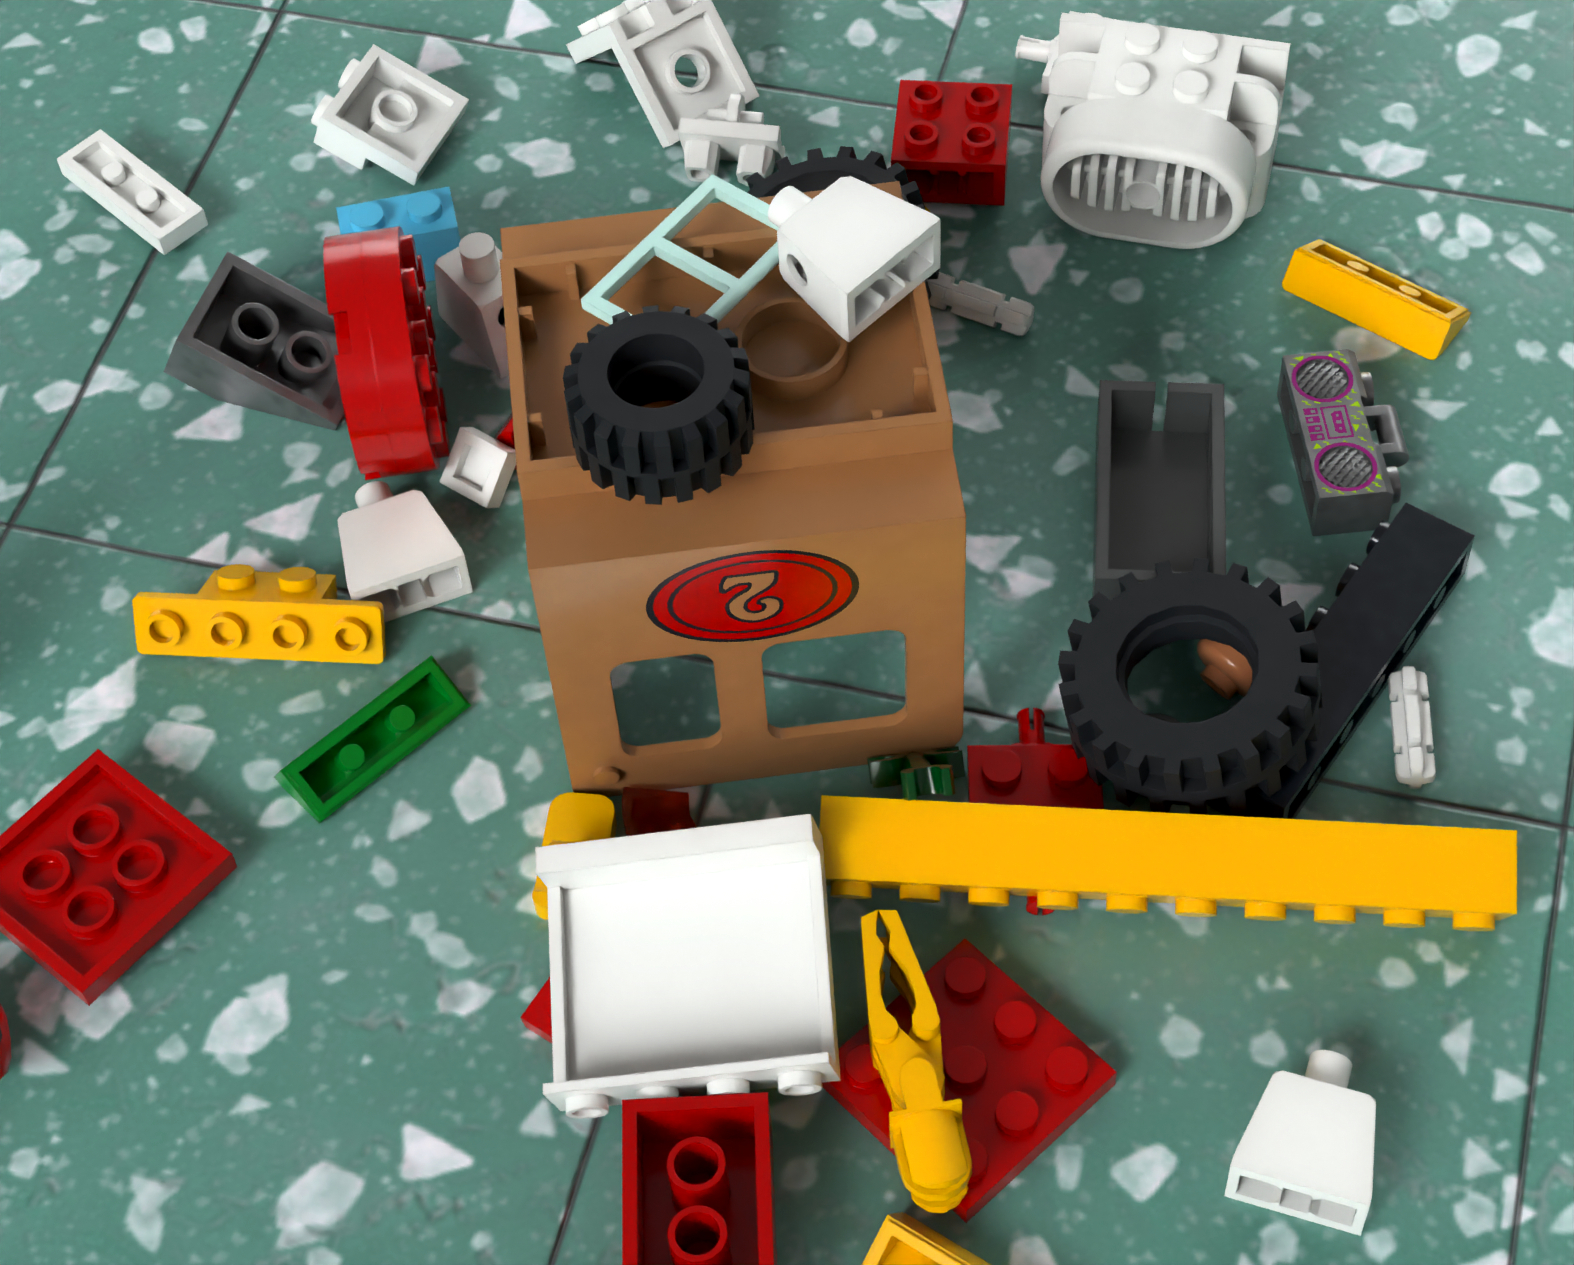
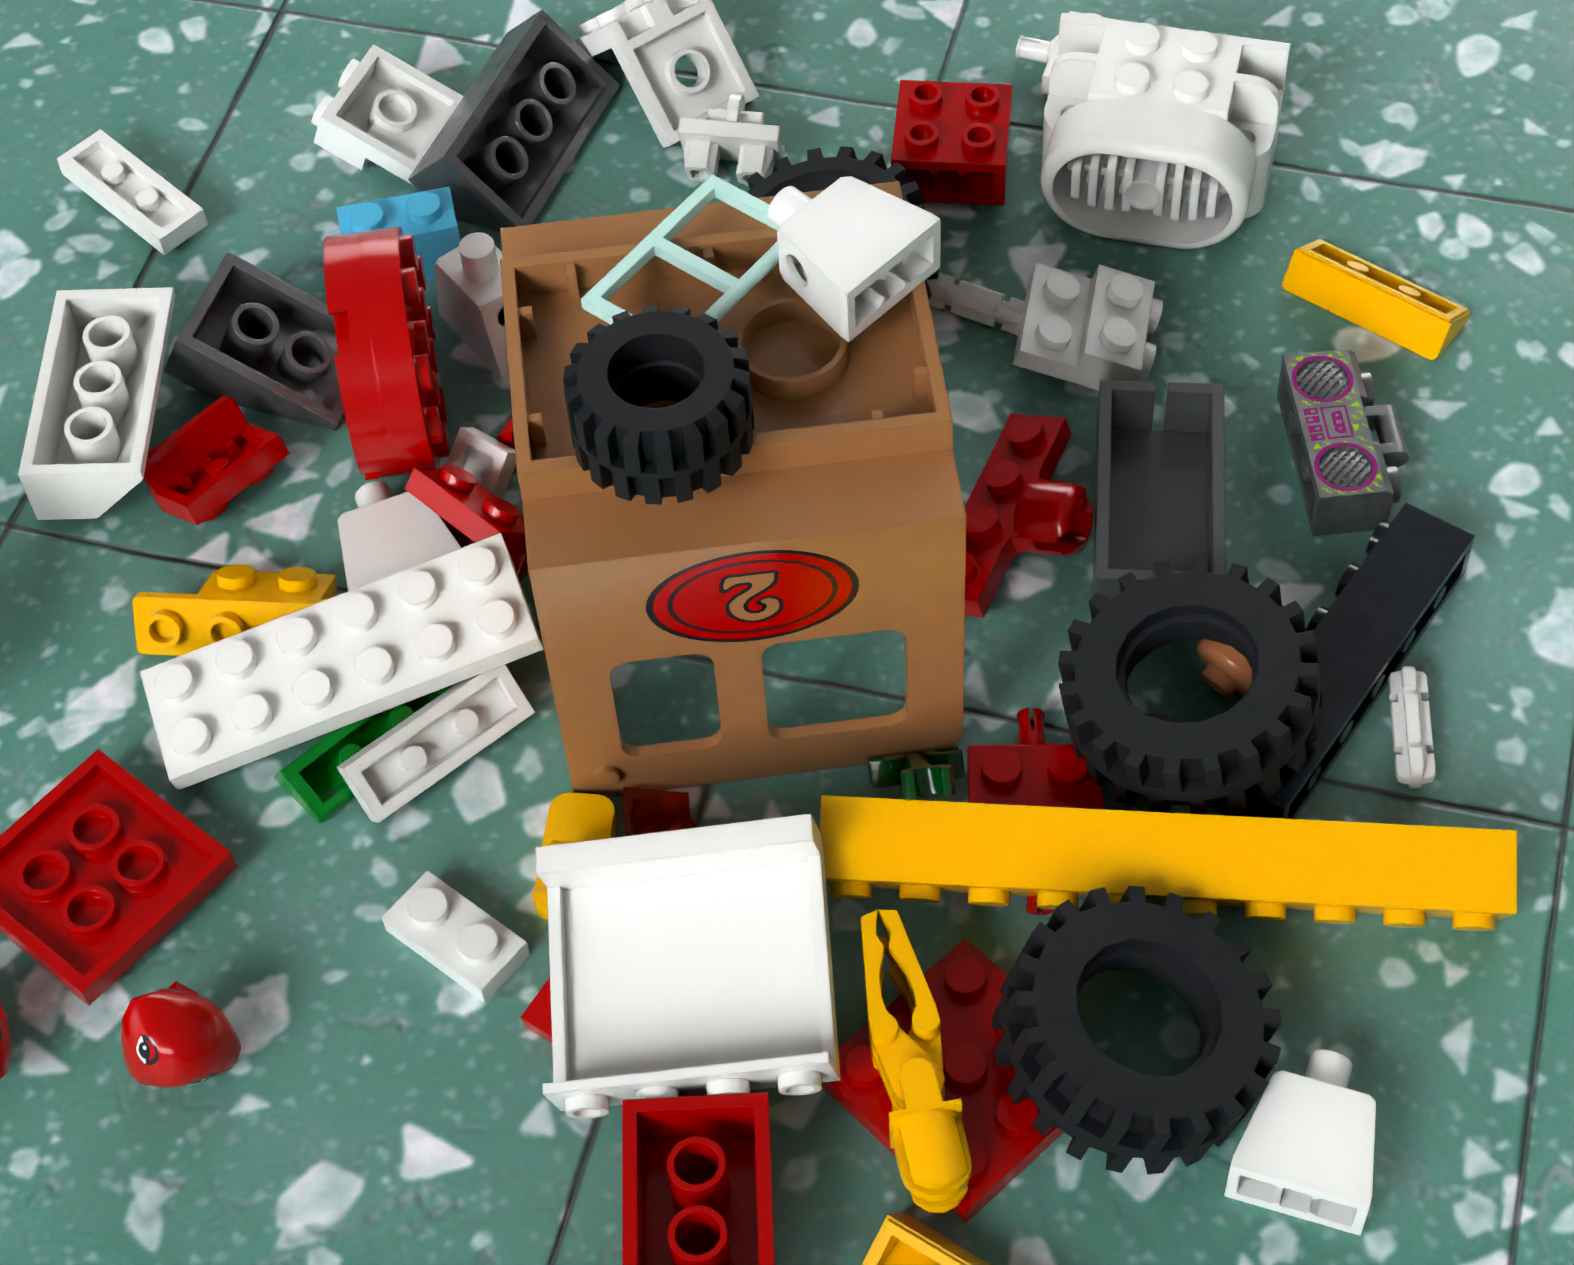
(95, 400): none -> white slope
(176, 1038): none -> red piece
(210, 462): none -> red bracket
(339, 661): none -> white plate
(434, 741): none -> white plate
(456, 936): none -> white plate
(470, 509): none -> red bracket
(517, 126): none -> flat silver slope
(1020, 508): none -> red plate
(1088, 326): none -> white plate
(1100, 1099): none -> black tyre

